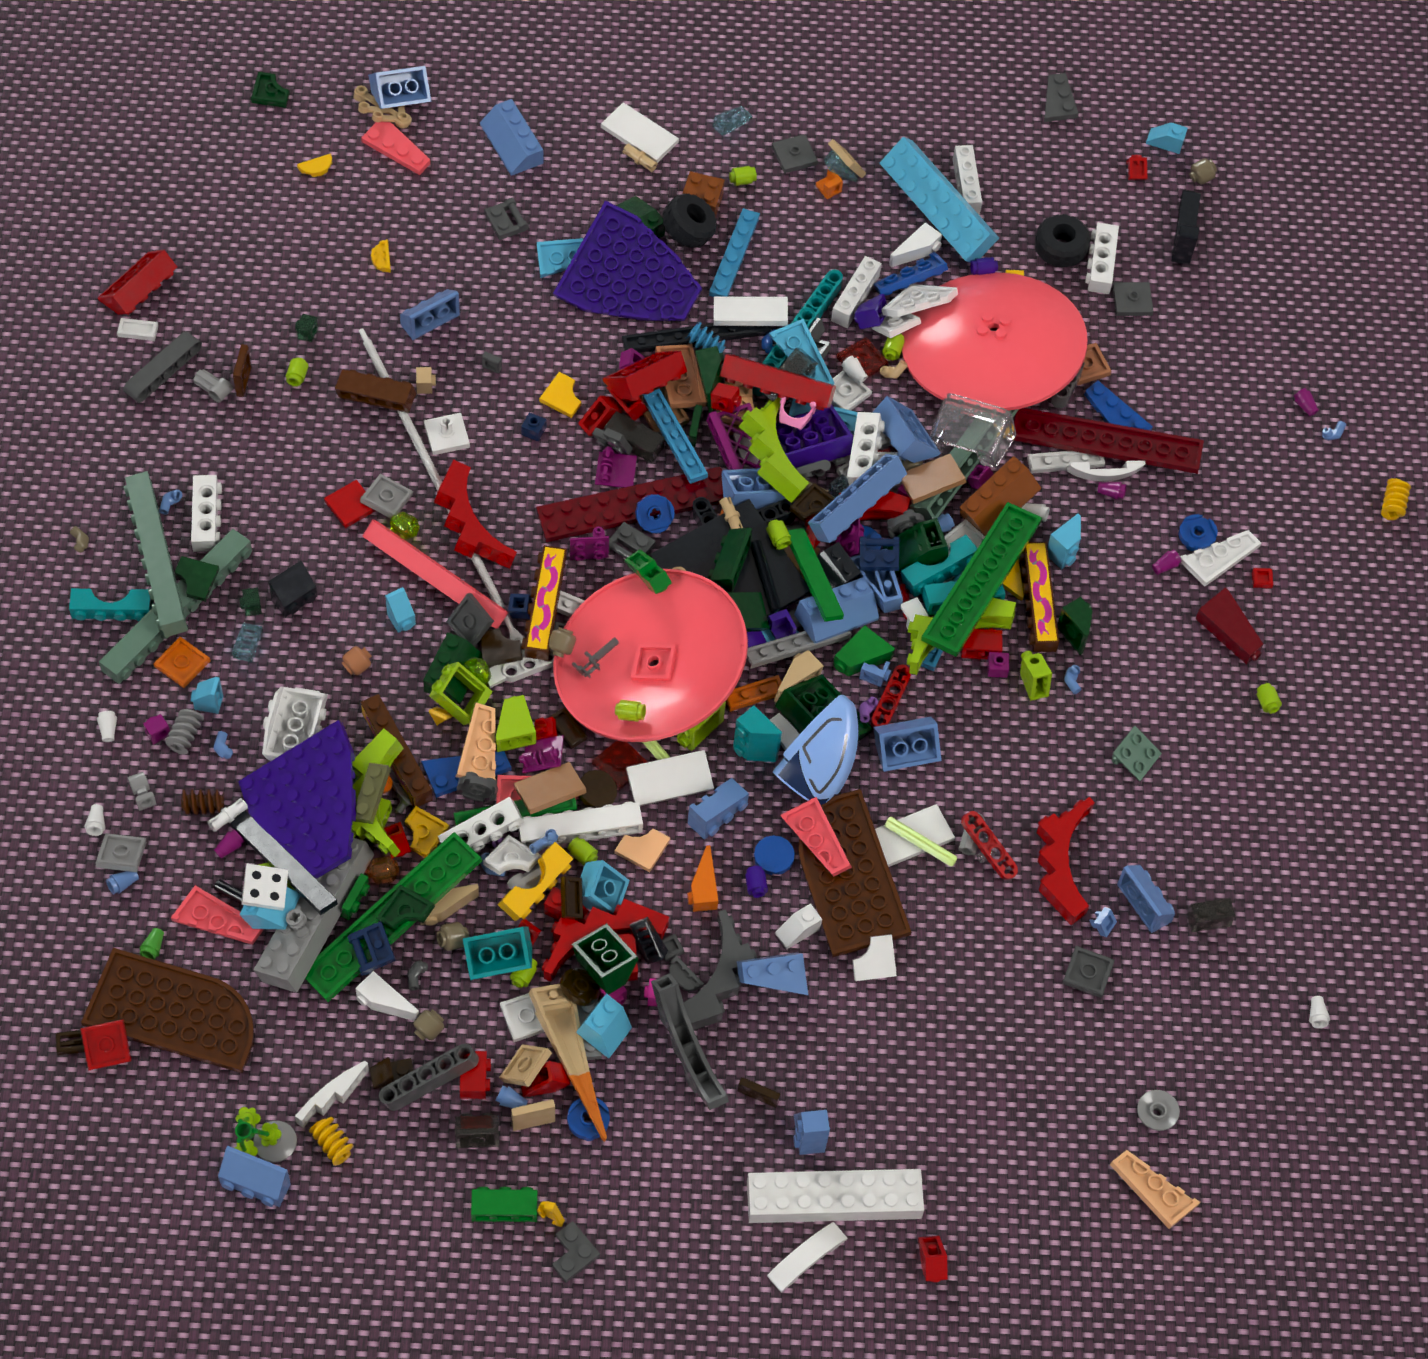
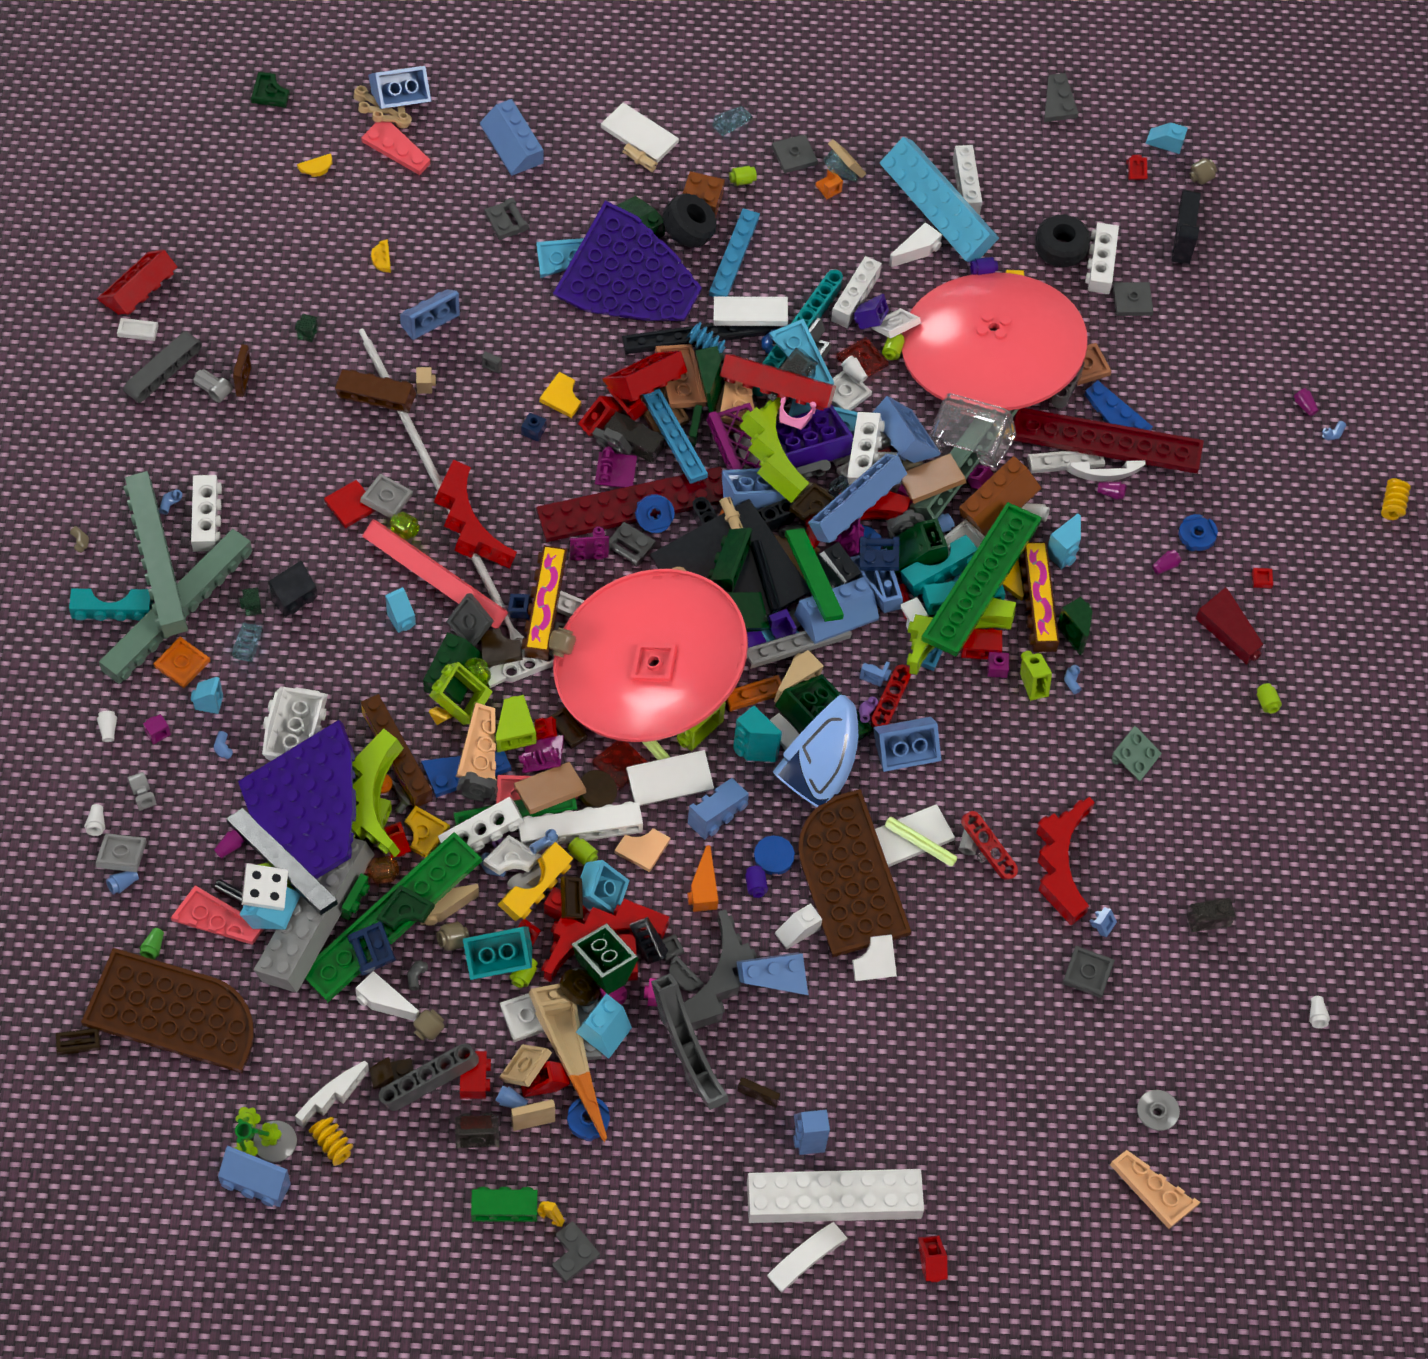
(106, 1044): red tile -> none
(183, 731): light grey piece -> none
(198, 577): dark green tile -> none
(202, 802): reddish brown piece -> none
(227, 814): white pin -> none
(296, 371): lime brick -> none
(301, 919): light grey bush -> none
(356, 660): nougat head -> none
(371, 792): olive plate -> none
(446, 434): white tile -> none
(595, 658): dark grey piece -> none
(629, 357): magenta plate -> none
(630, 710): lime brick -> none
(648, 571): green slope -> none
(725, 397): red brick -> none
(778, 534): lime brick -> none
(816, 833): coral wing -> none
(861, 649): green slope -> none
(893, 372): tan arm -> none
(908, 275): blue wing -> none
(918, 298): white plate -> none
(1145, 897): medium blue slope -> none
(1218, 558): white wing -> none

